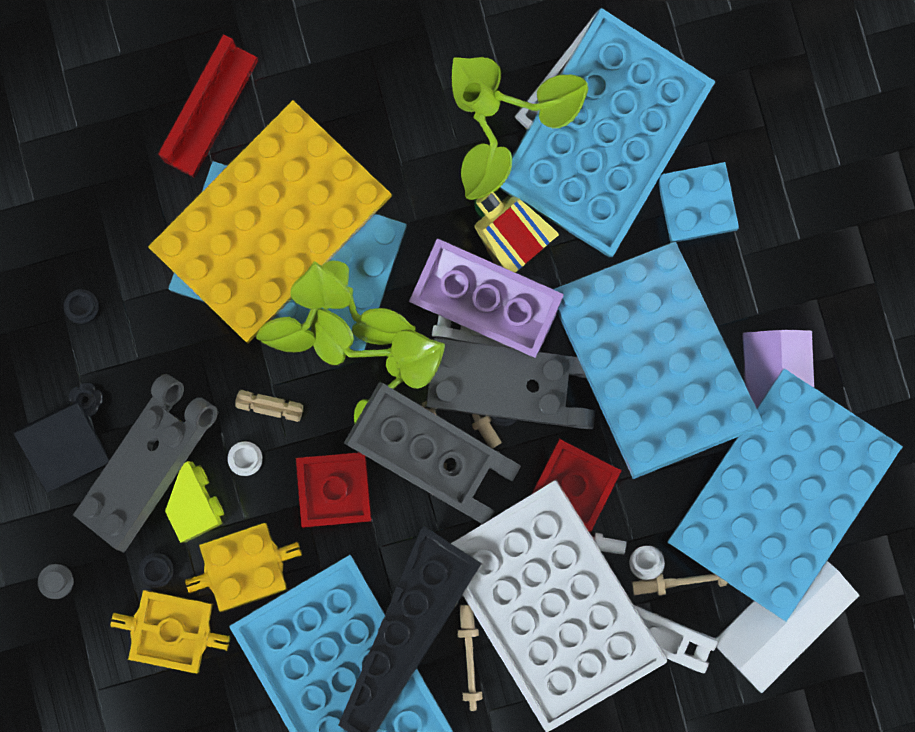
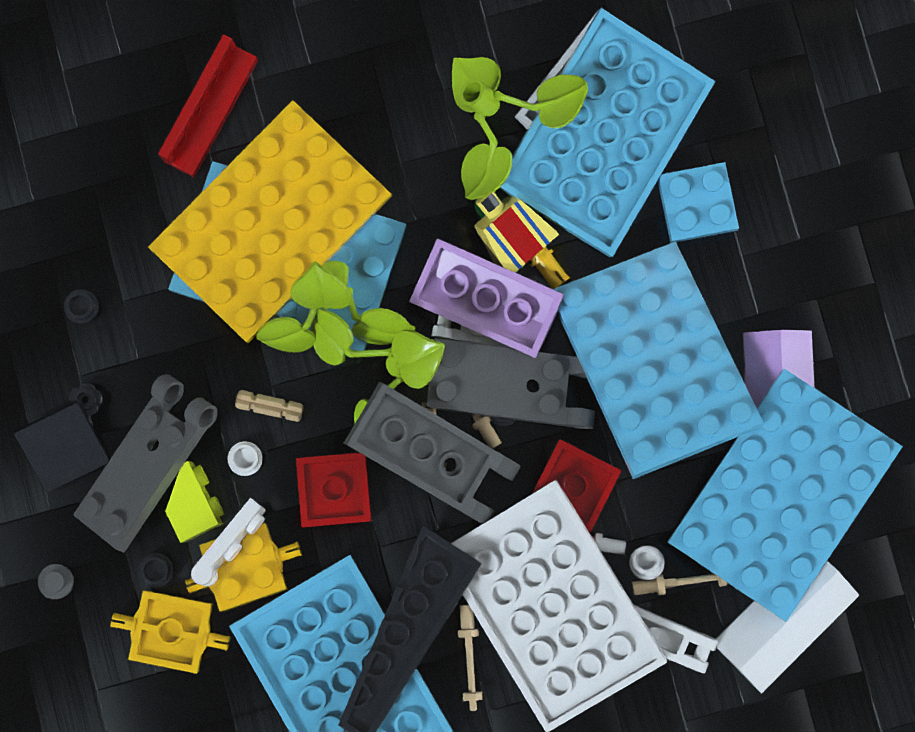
(227, 544): none -> white plate
(549, 268): none -> yellow pin

